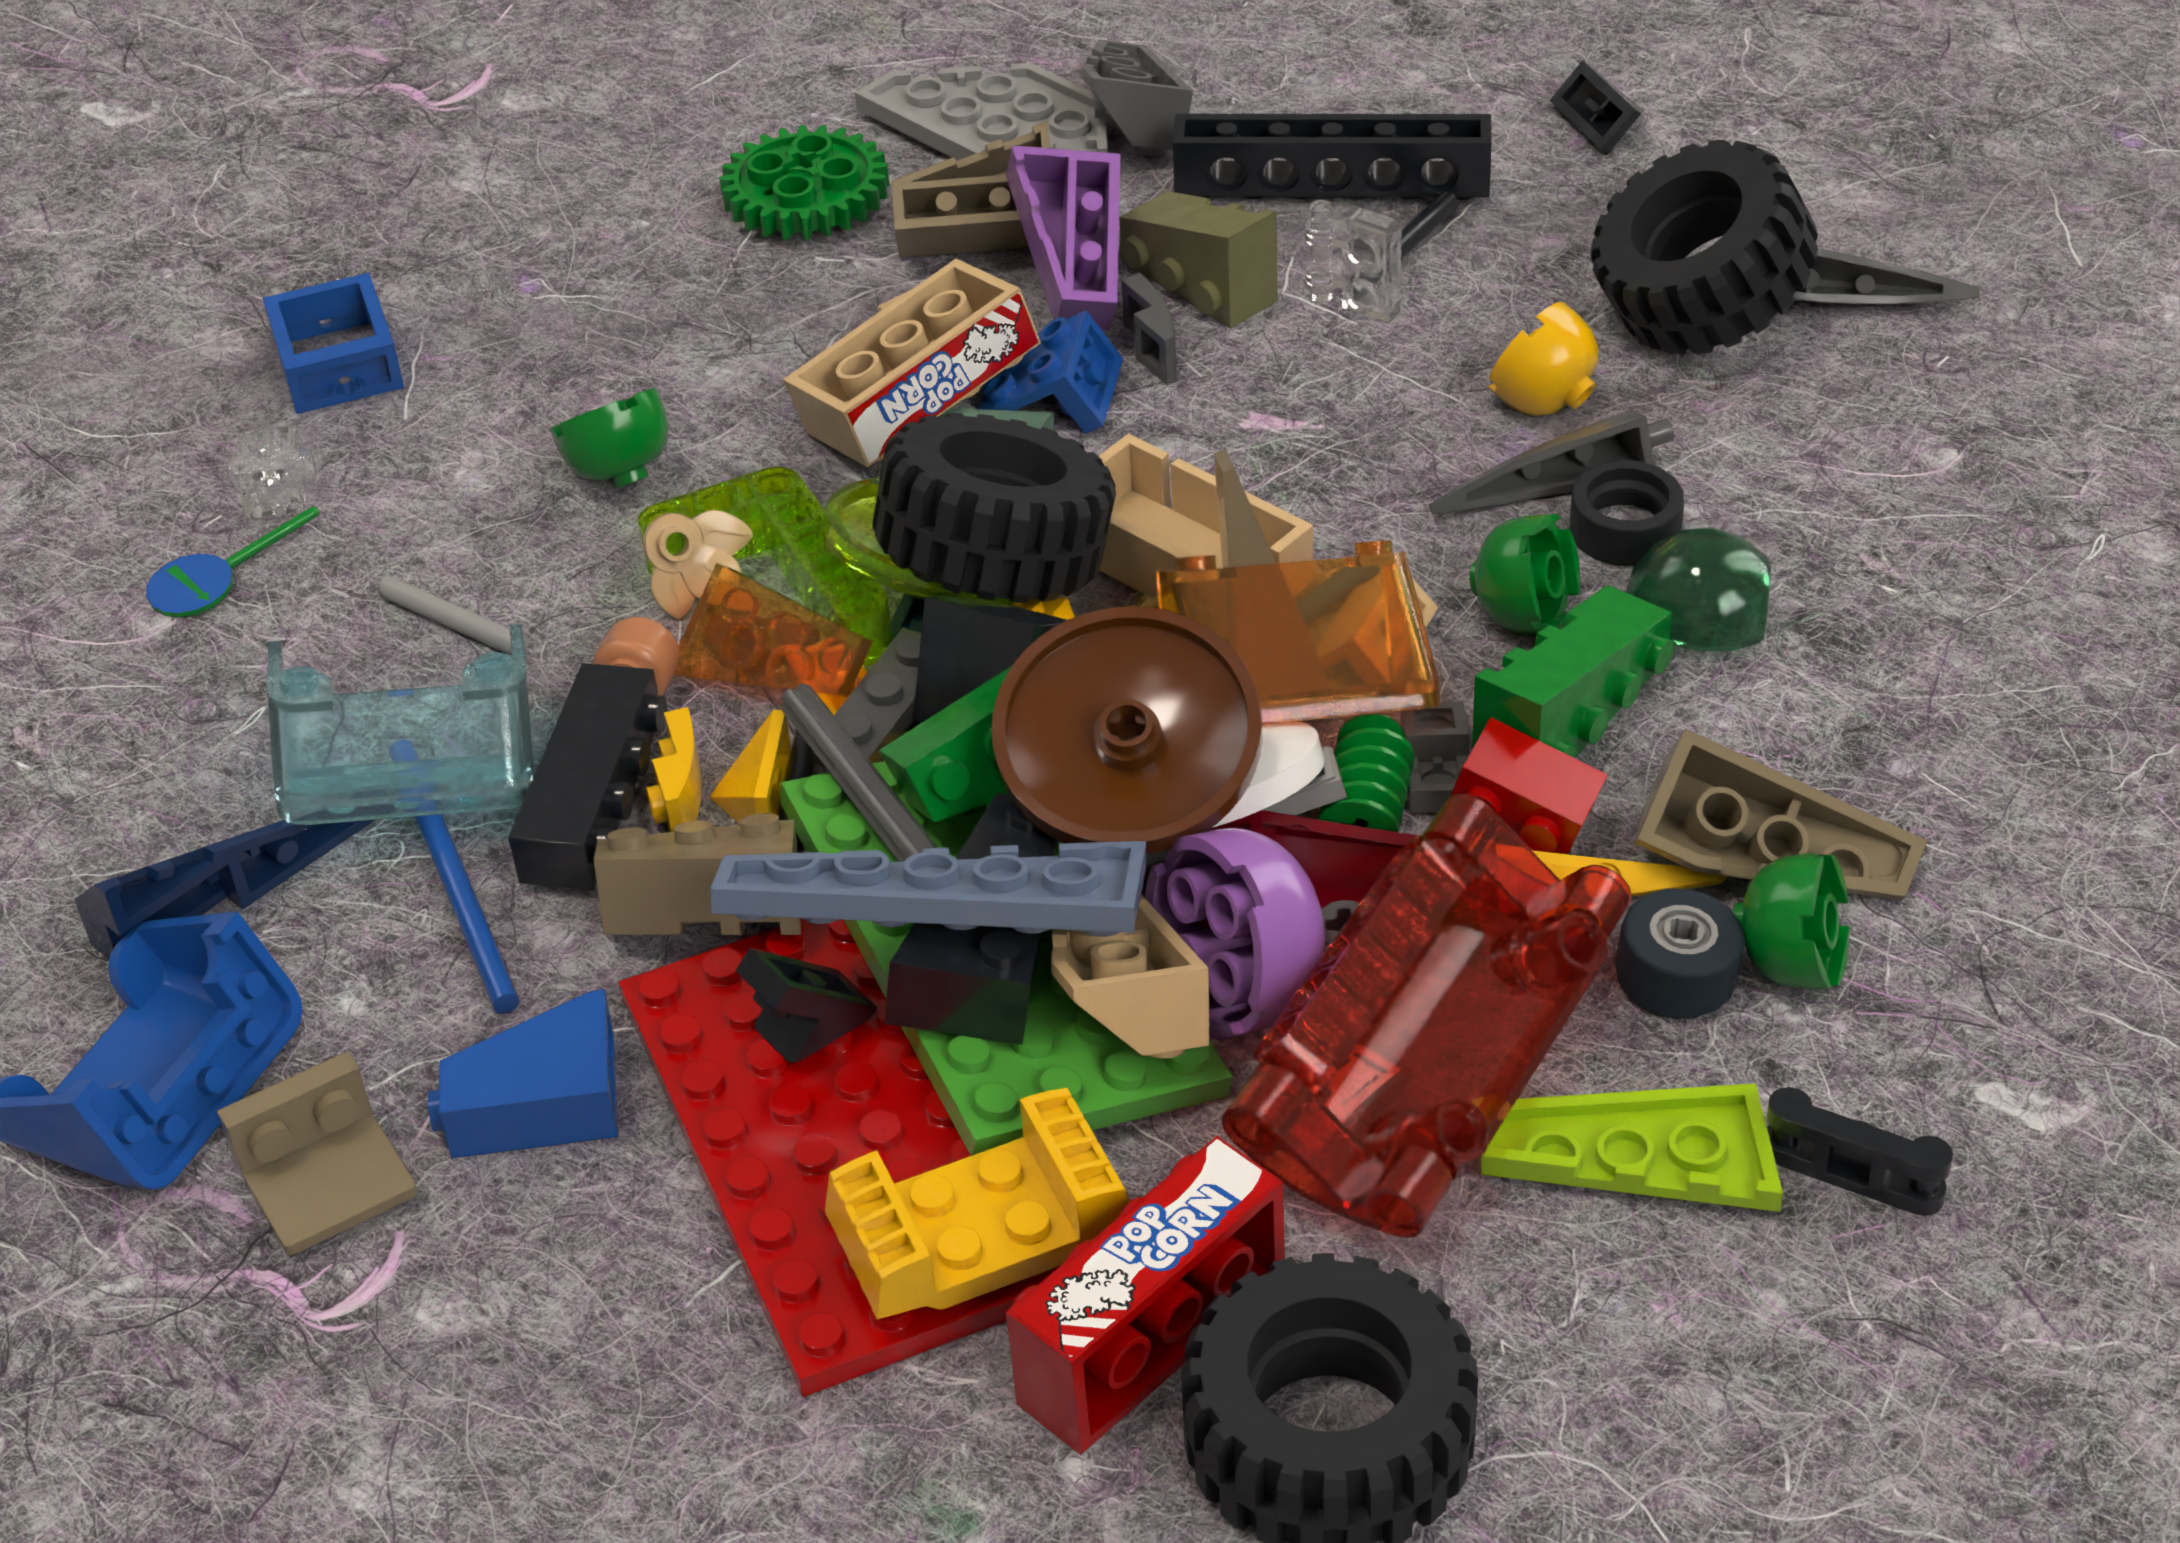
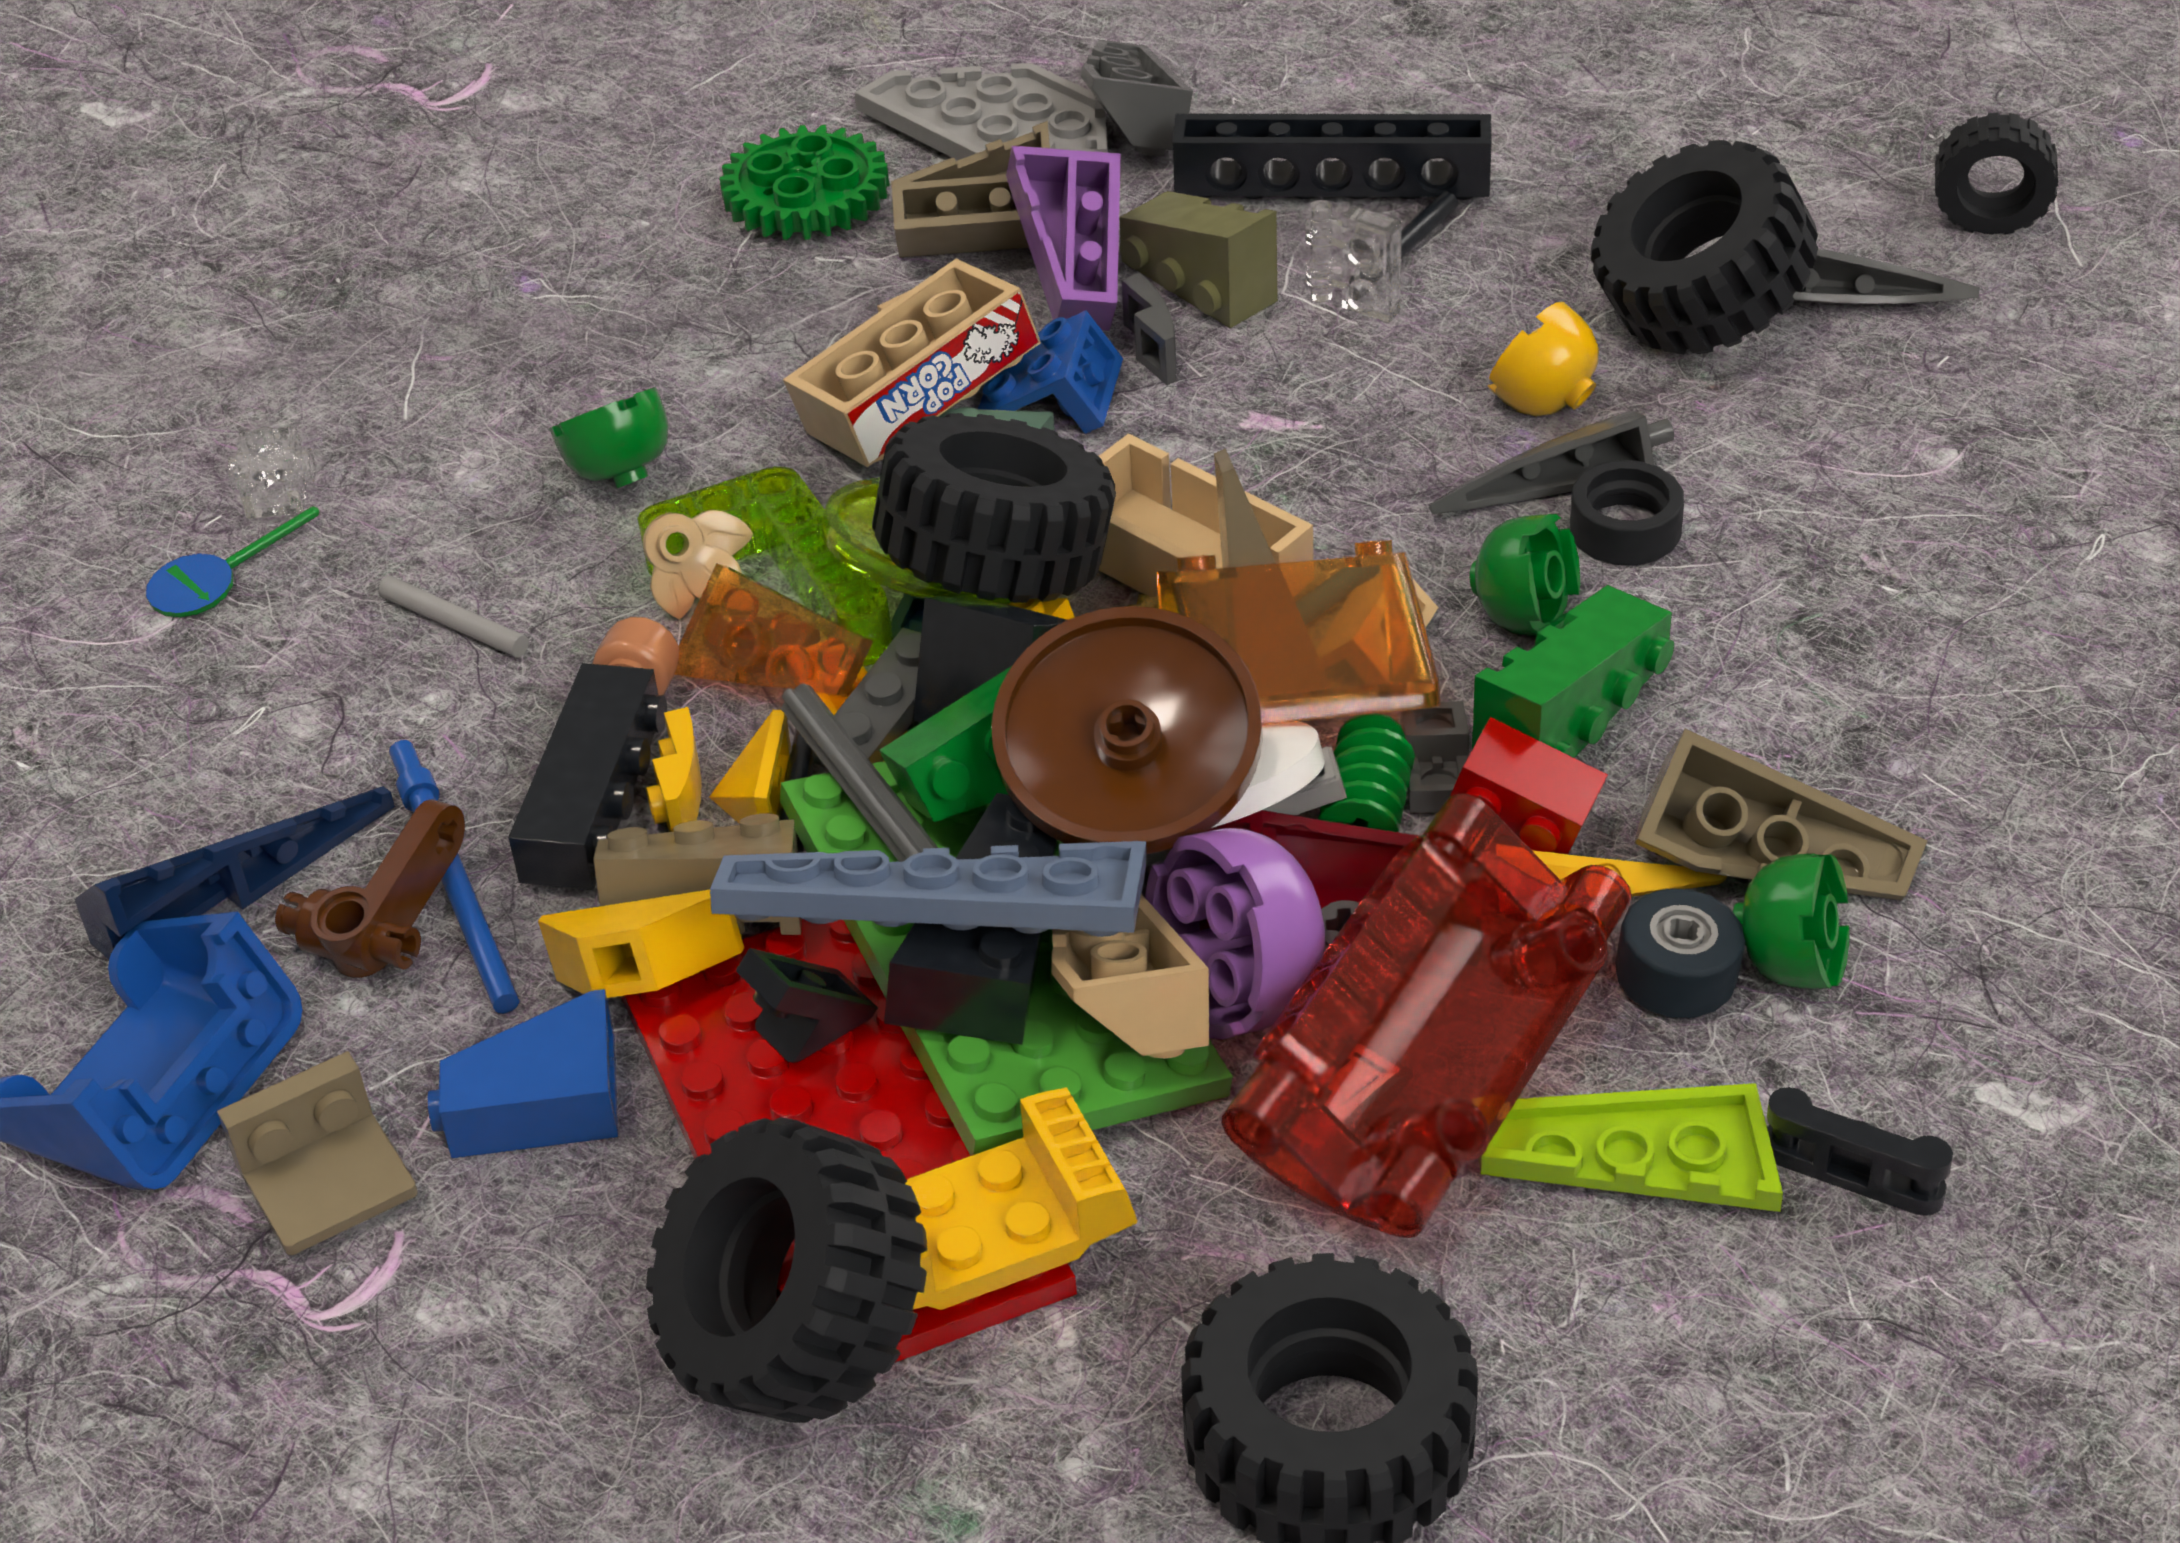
(316, 373): blue window -> none
(373, 925): none -> reddish brown piece
(400, 747): clear light blue windscreen -> none
(638, 943): none -> yellow slope
(846, 1284): none -> black tyre
(1126, 1301): brick -> none
(1596, 106): black slope -> none
(1710, 584): clear green cylinder -> none
(1987, 138): none -> black tyre

